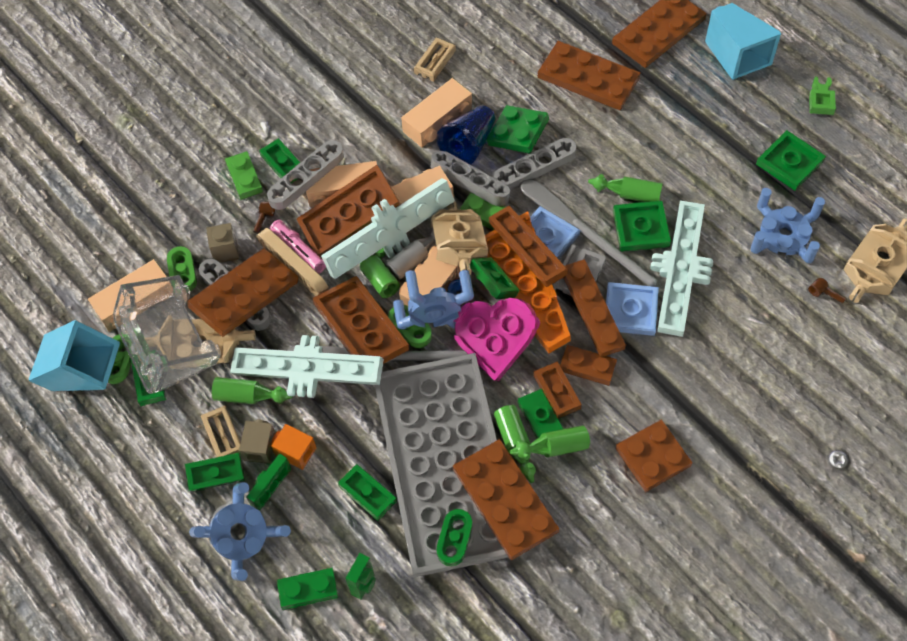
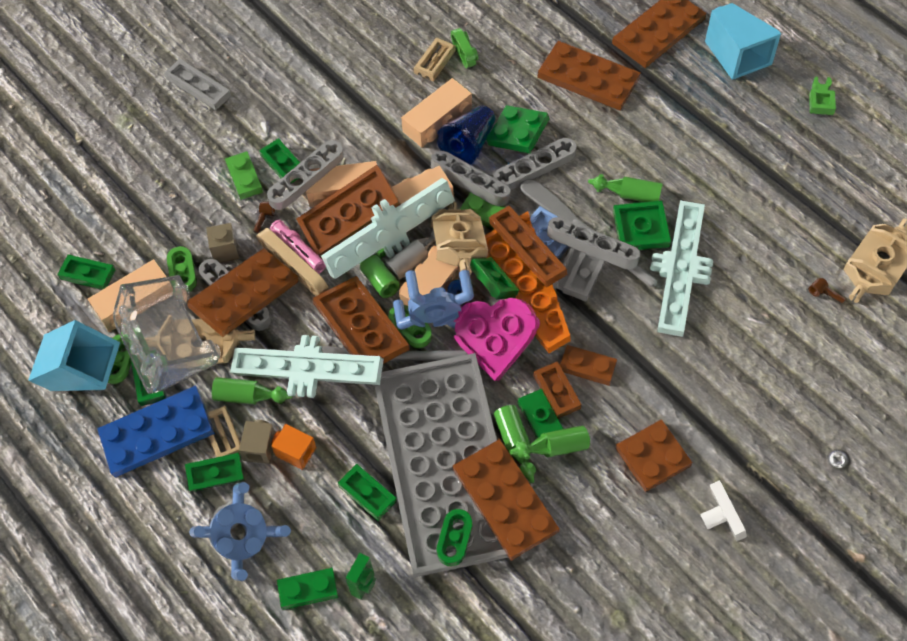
(86, 272): none -> green plate
(155, 431): none -> blue plate
(197, 84): none -> light grey plate
(268, 482): green plate -> none
(463, 48): none -> bright green plate
(593, 309): dark orange plate -> none
(626, 256): none -> light grey beam
(633, 307): light blue tile -> none
(723, 513): none -> white tile
(790, 160): green plate -> none
(790, 219): medium blue plate -> none

